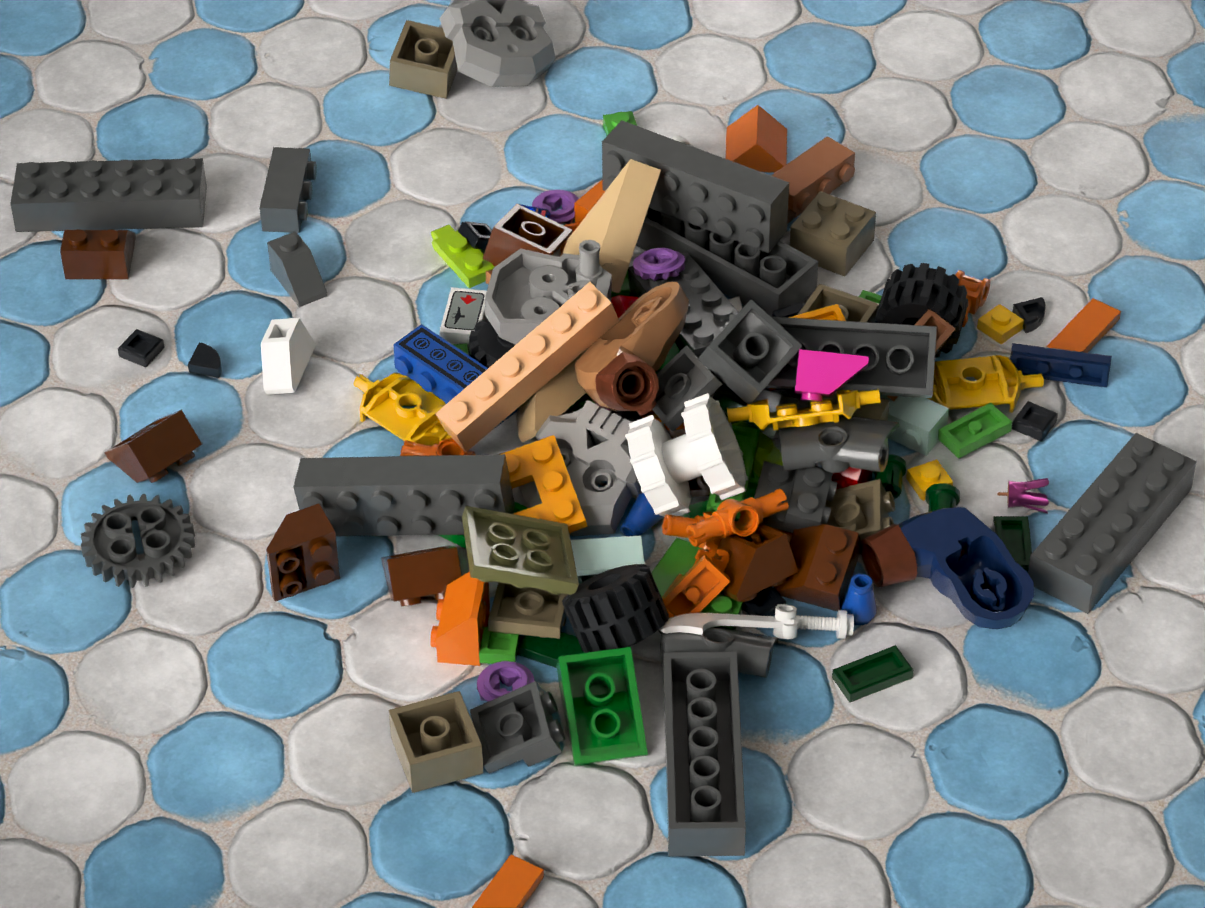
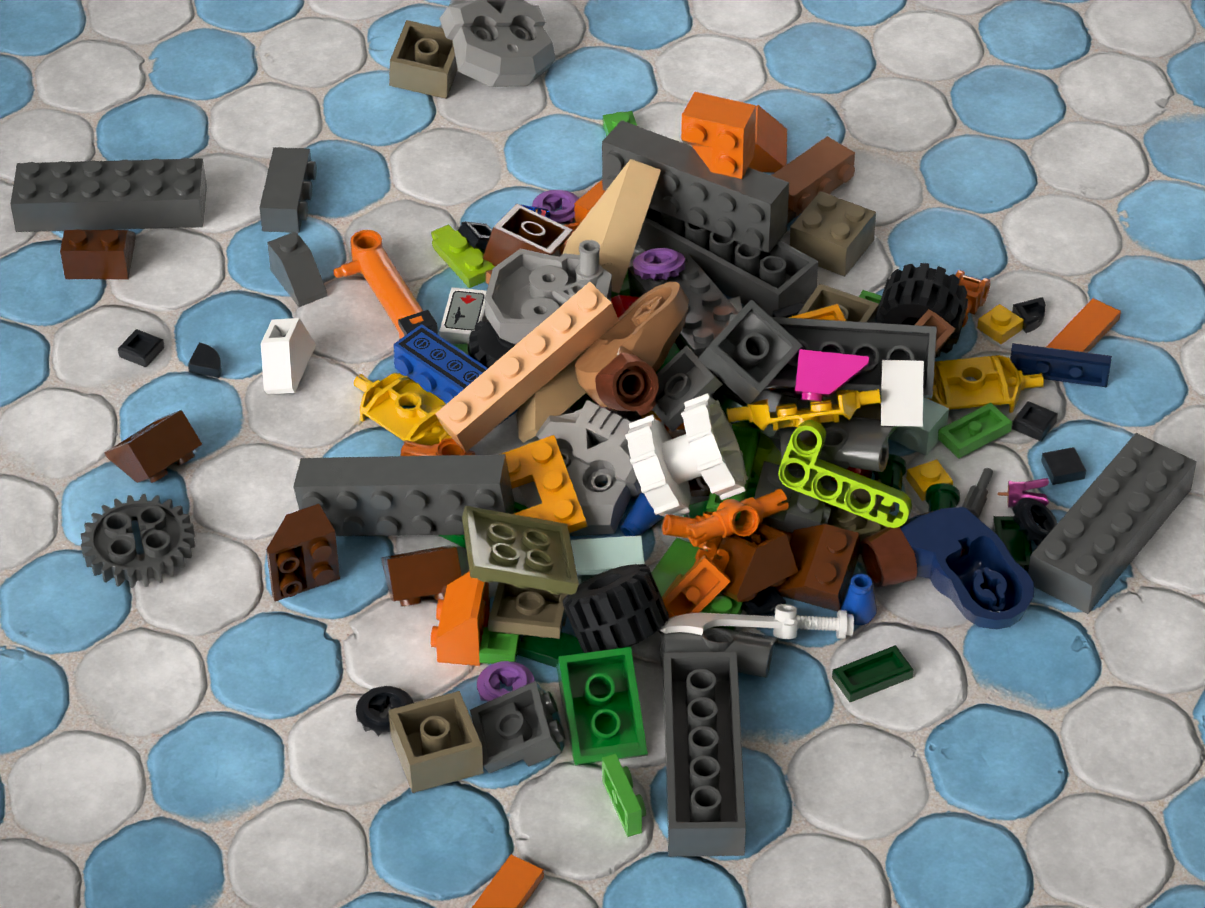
(374, 703): none -> black gear
(386, 283): none -> orange piece
(619, 787): none -> bright green plate
(720, 133): none -> orange slope
(847, 481): none -> lime beam
(902, 393): none -> white sticker
(977, 494): none -> dark grey axle
(1028, 513): none -> black gear
(1063, 465): none -> black tile

